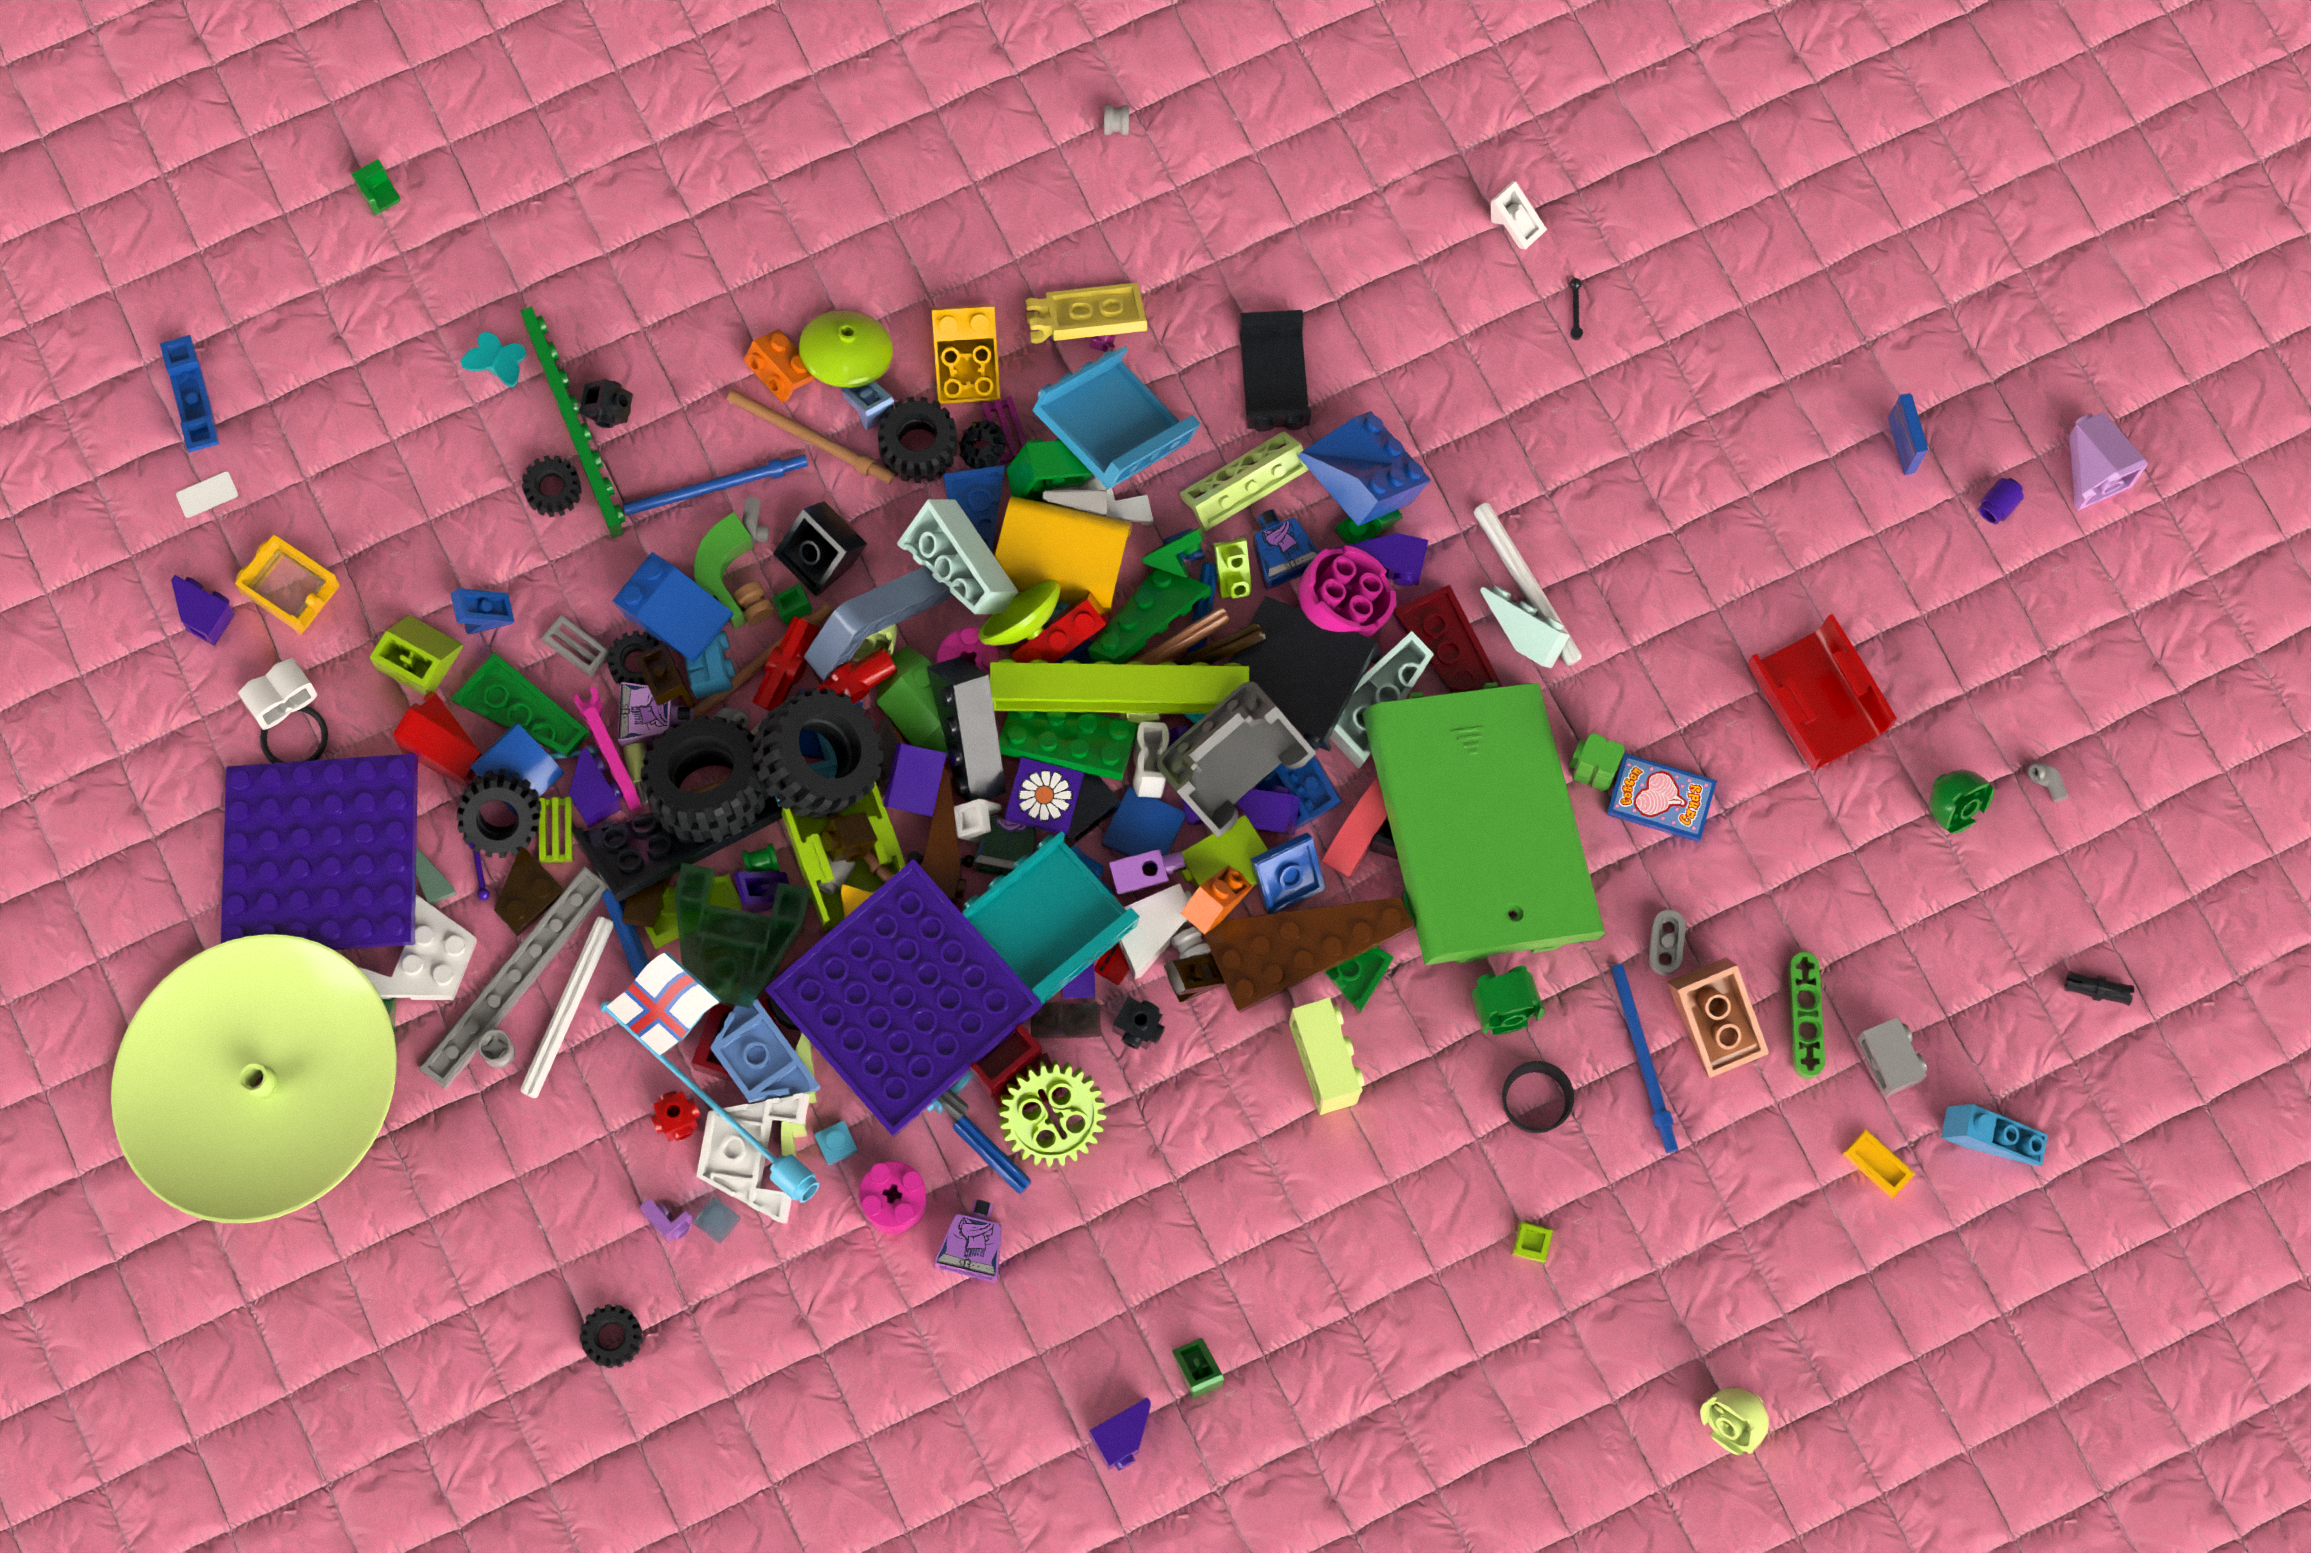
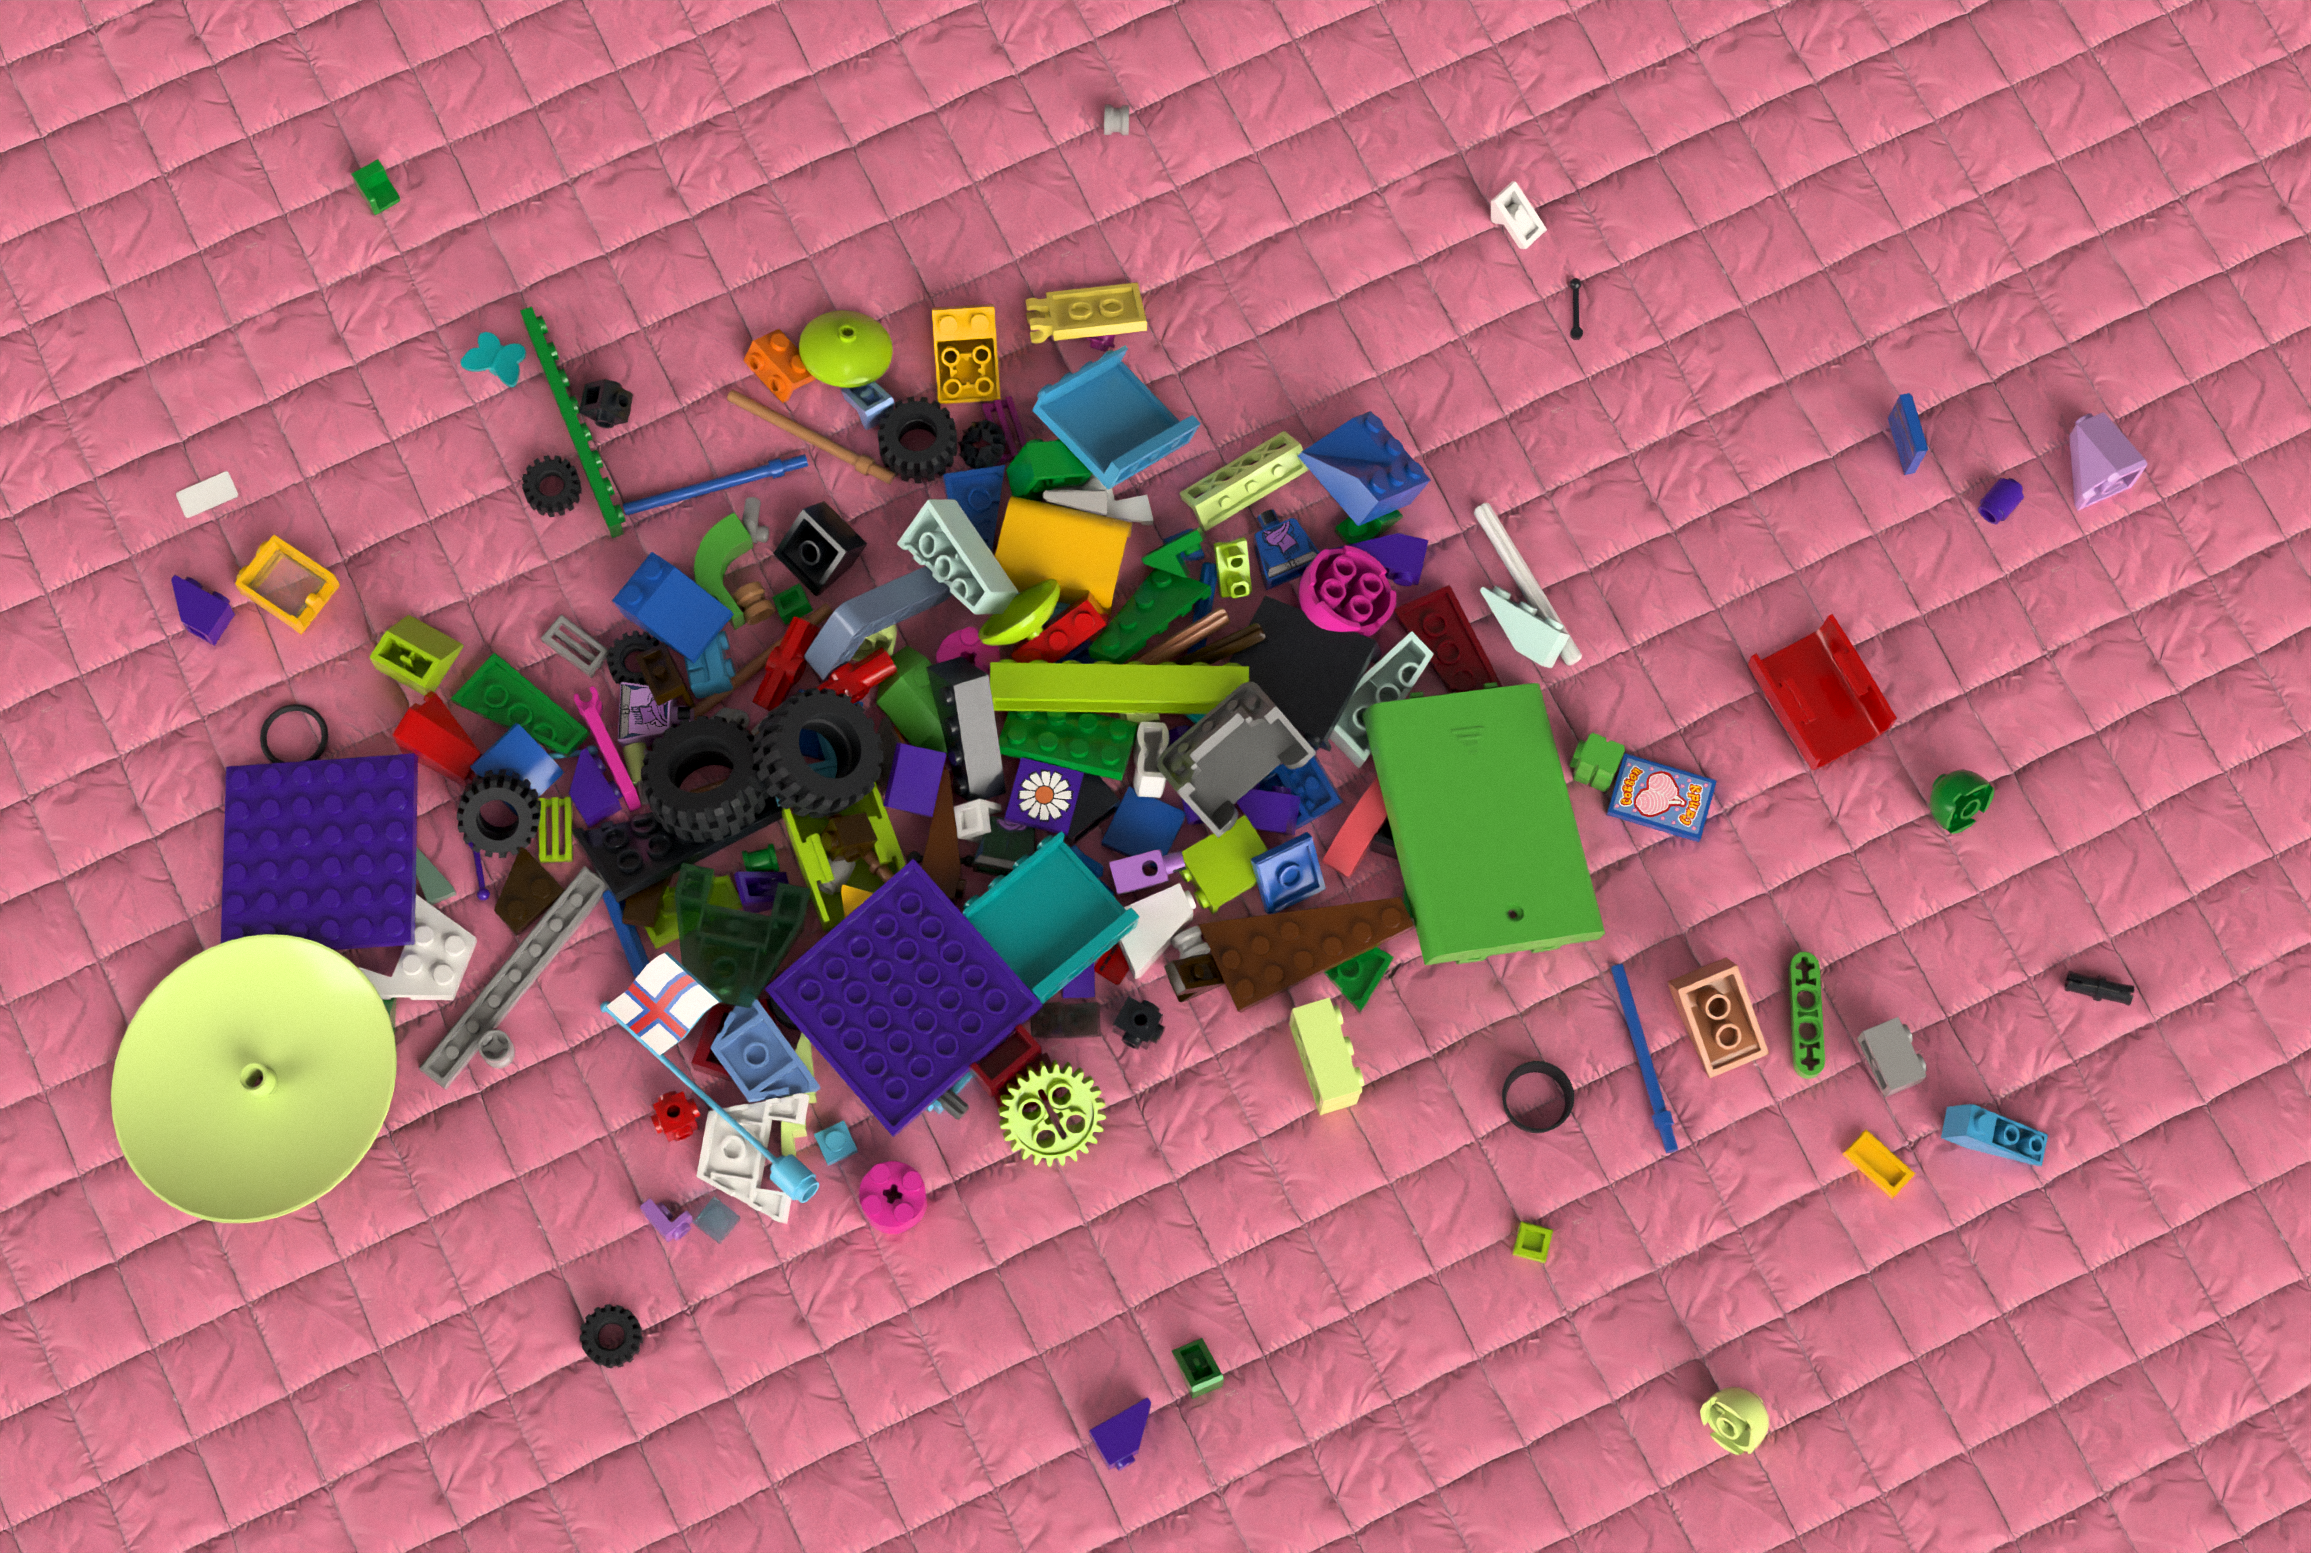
(190, 393): blue slope -> none
(277, 693): white brick -> none
(482, 609): blue slope -> none
(567, 1007): white axle -> none
(972, 1245): torso -> none
(991, 1154): blue axle -> none
(1216, 899): orange slope -> none
(1274, 370): black panel -> none
(1507, 1001): green brick -> none
(1667, 943): light grey plate -> none
(2050, 778): light grey arm -> none

